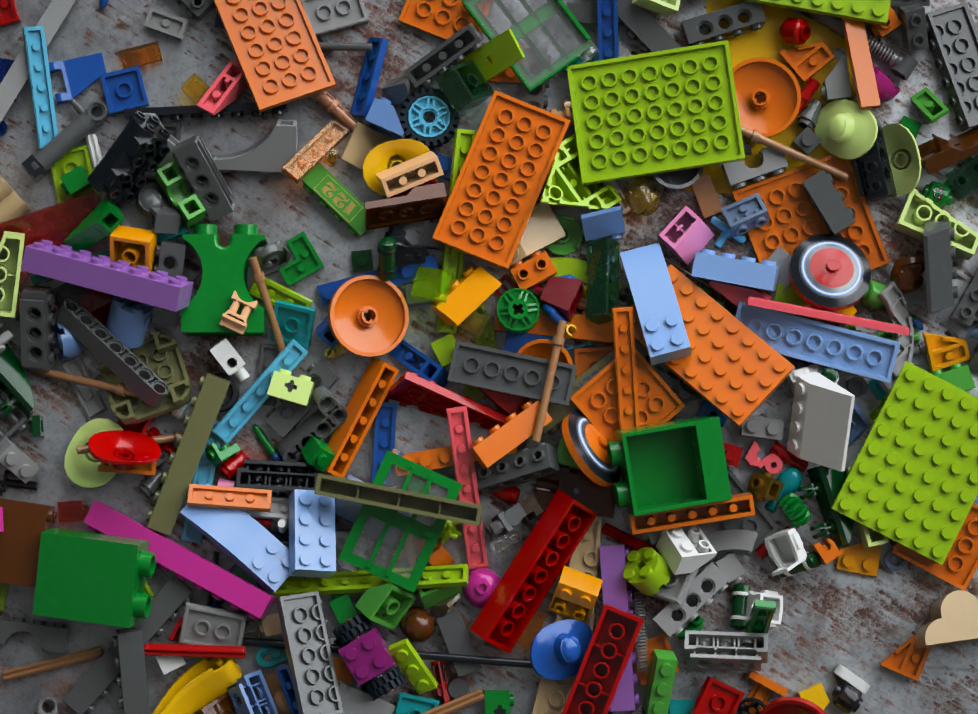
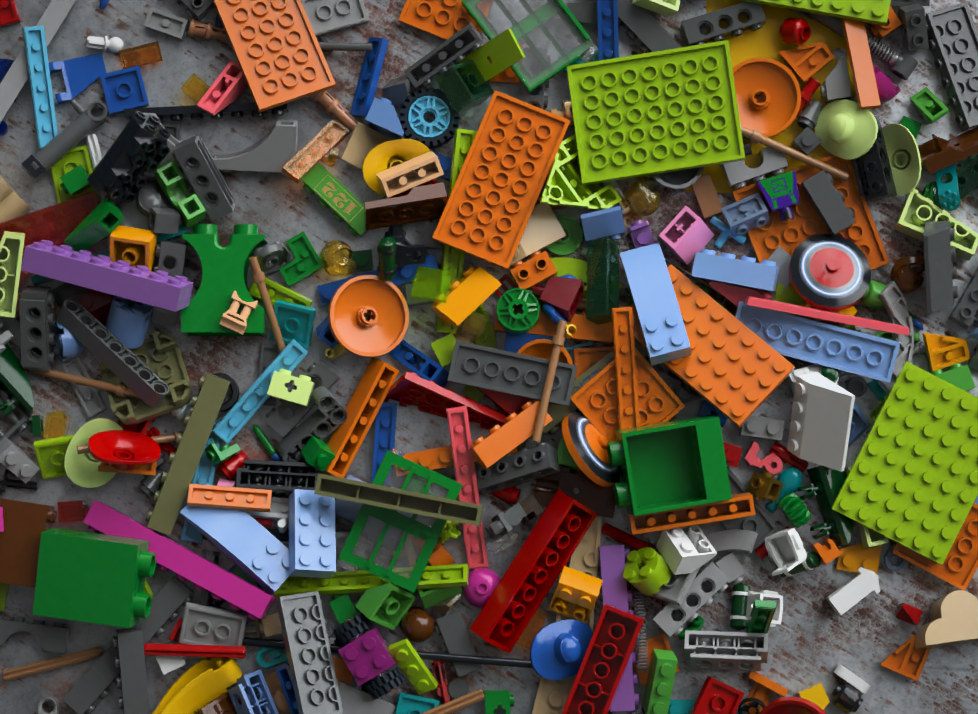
(51, 456): none -> lime tile
(56, 424): none -> clear yellow brick
(114, 44): none -> white axle
(207, 31): none -> nougat pin
(225, 350): white torso -> none
(336, 258): none -> clear yellow helmet
(641, 234): none -> medium lavender bracket
(780, 194): none -> torso
(854, 590): none -> white piece
(909, 614): none -> red slope
(948, 192): none -> teal piece

